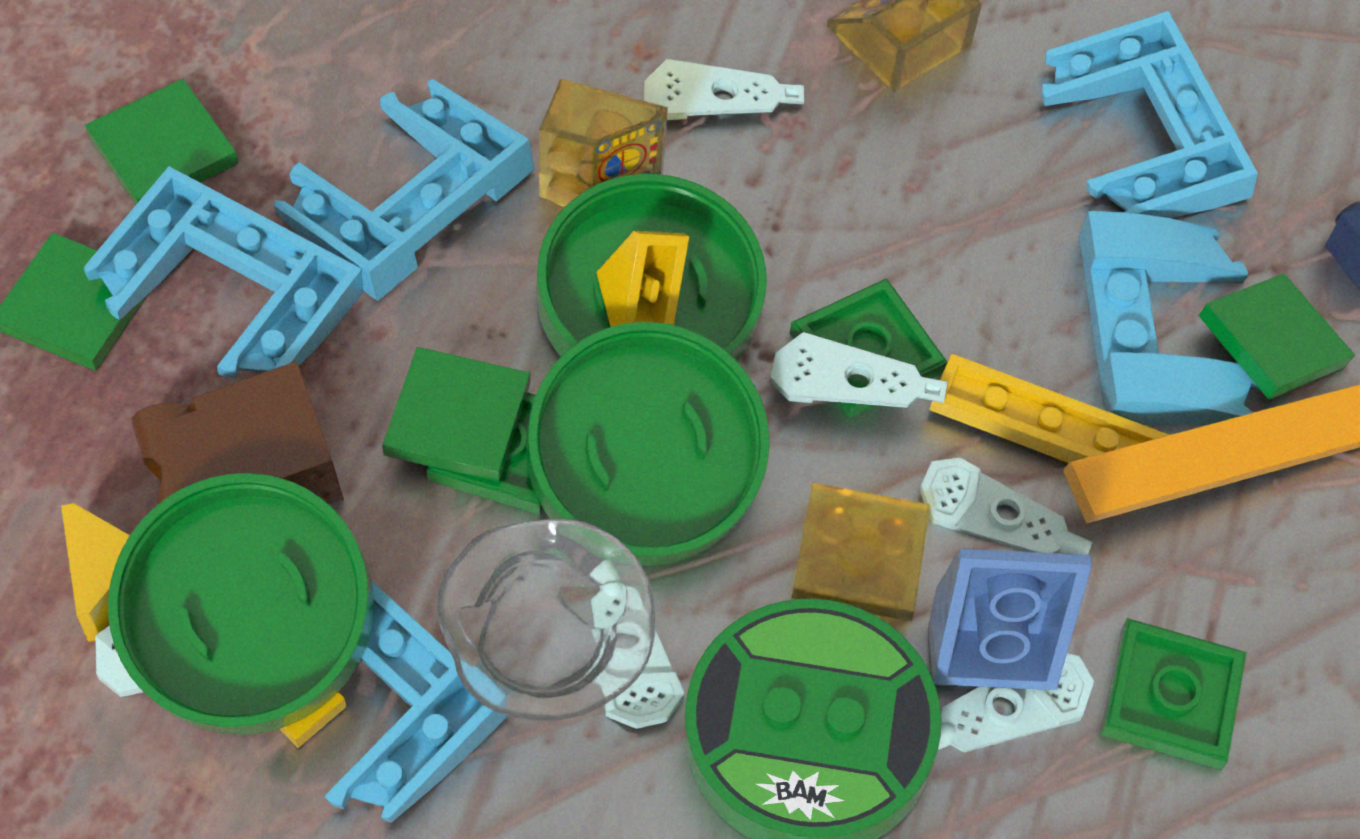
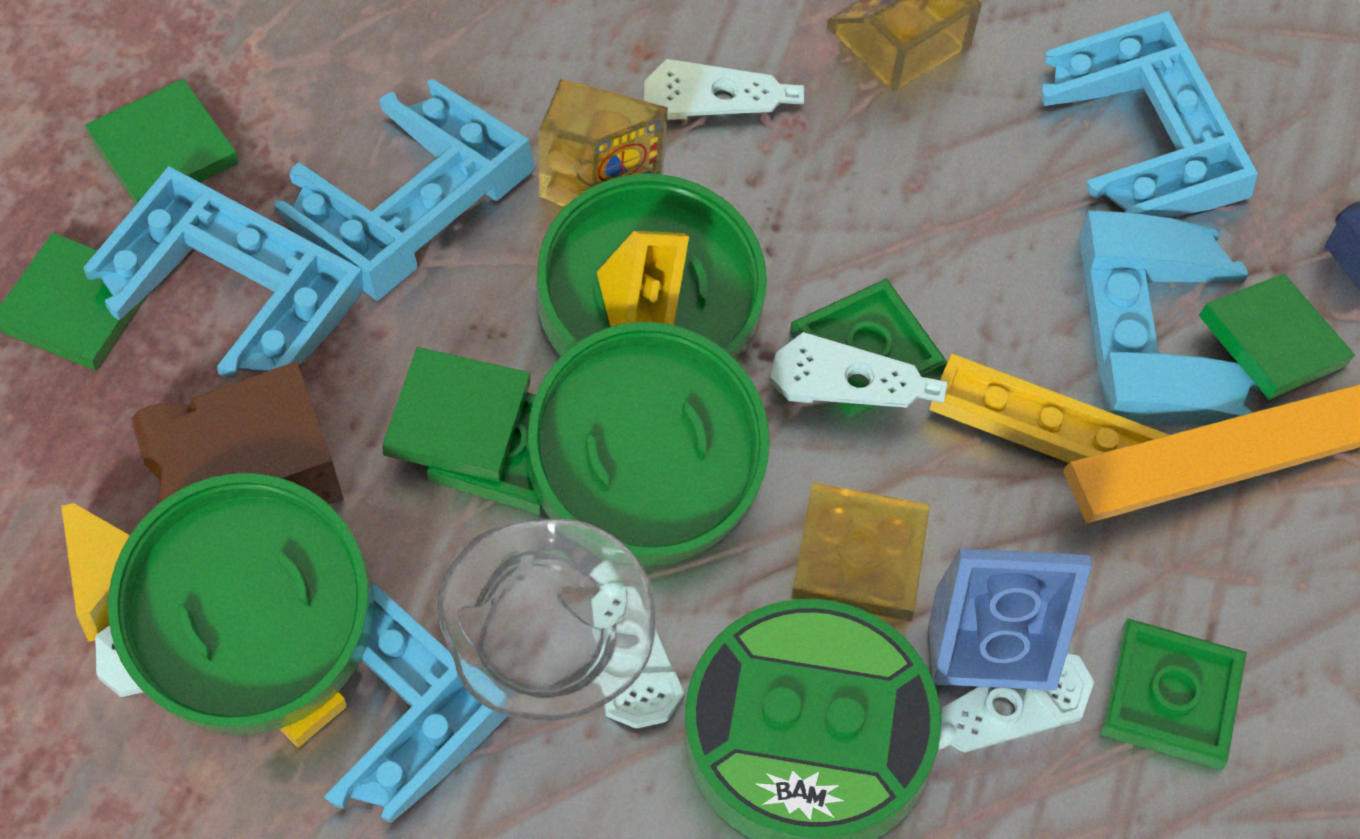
(977, 512): light aqua piece -> none

